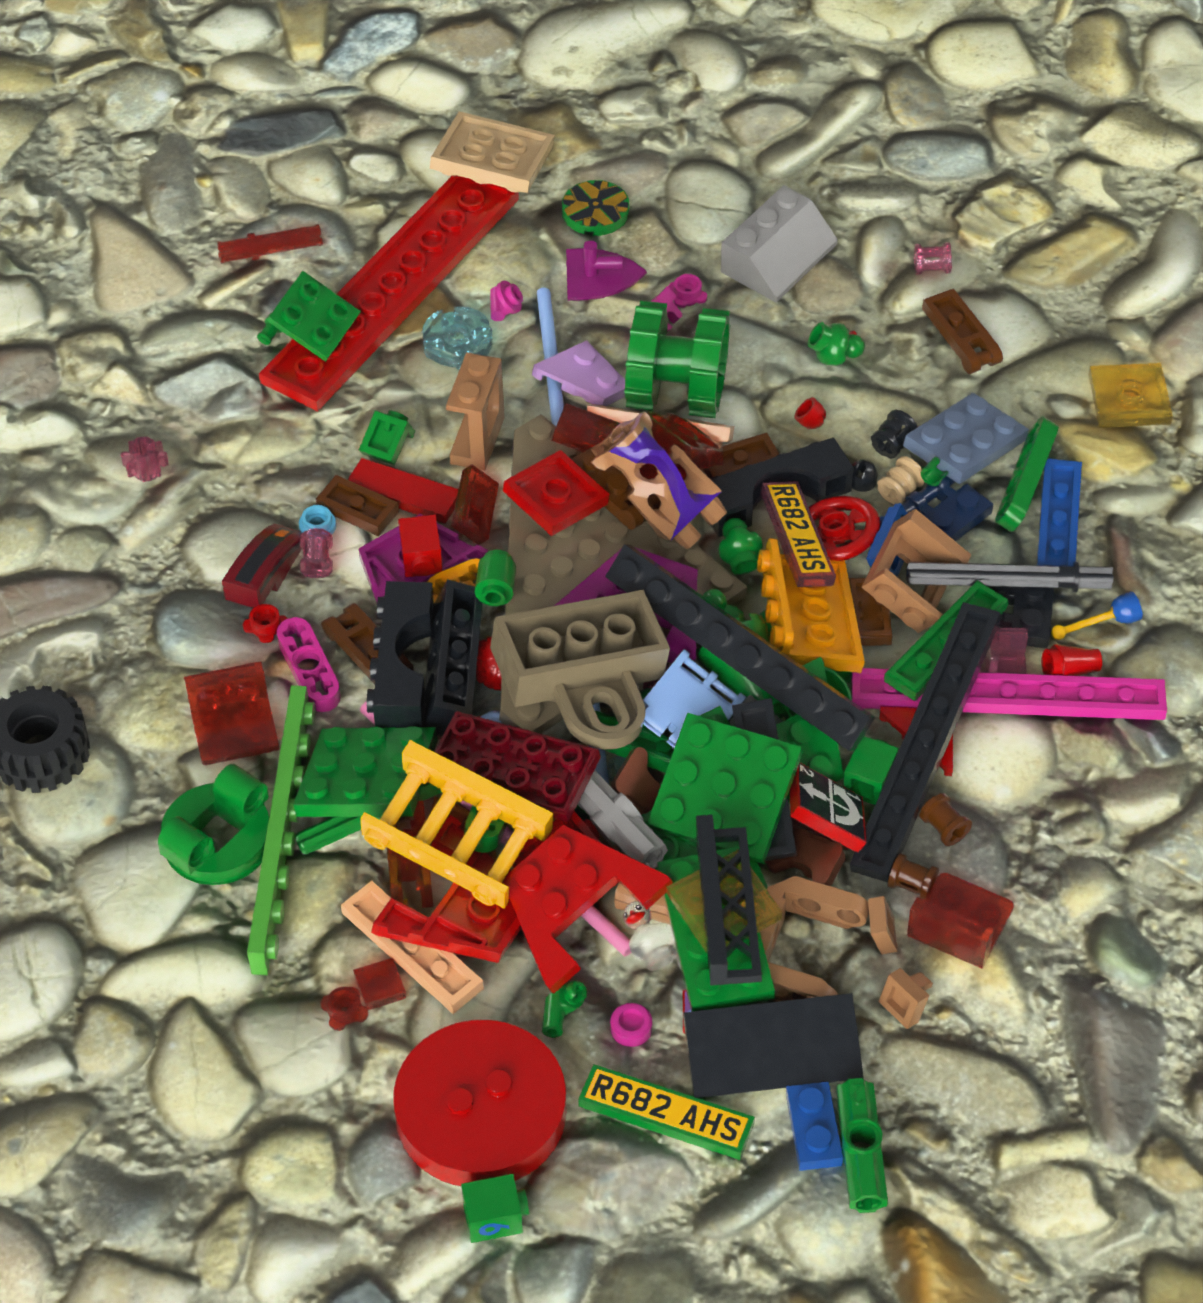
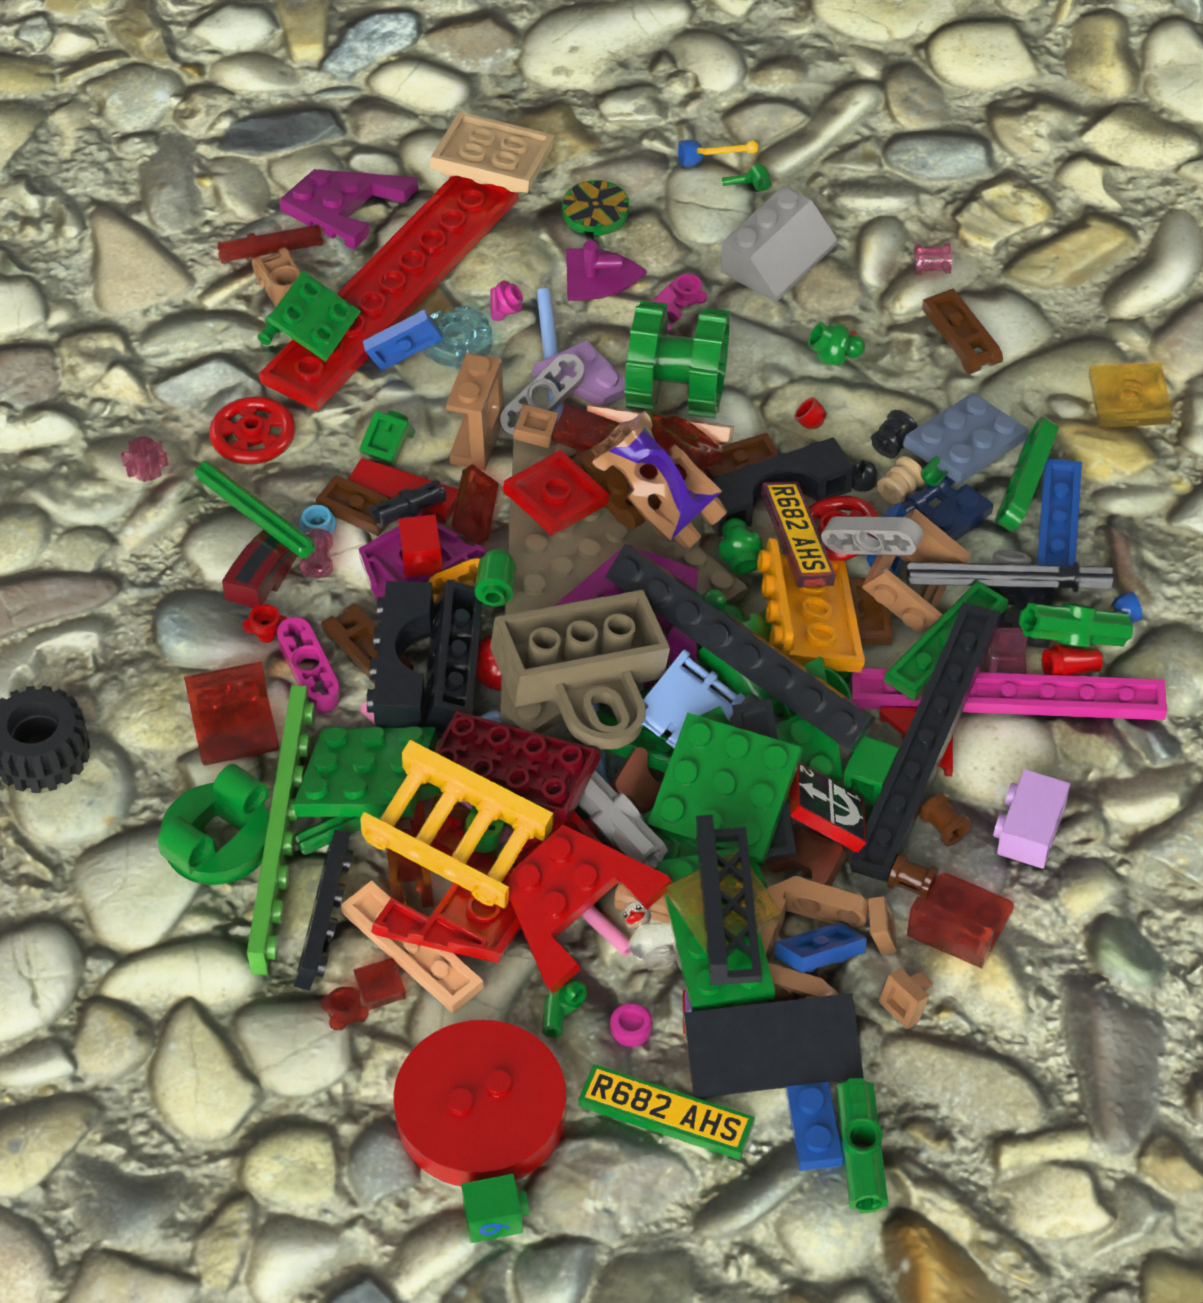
(248, 407): none -> red plate
(255, 509): none -> green axle
(276, 274): none -> medium nougat piece
(321, 924): none -> black plate
(333, 196): none -> magenta wing
(403, 340): none -> blue plate
(408, 503): none -> black pin
(535, 426): none -> medium nougat tile
(554, 370): none -> light grey beam
(691, 152): none -> hinge
(757, 175): none -> green hand
(820, 947): none -> blue plate
(894, 535): none -> light grey beam
(1010, 557): none -> light grey tile
(1032, 818): none -> lavender brick
(1076, 624): none -> green piece

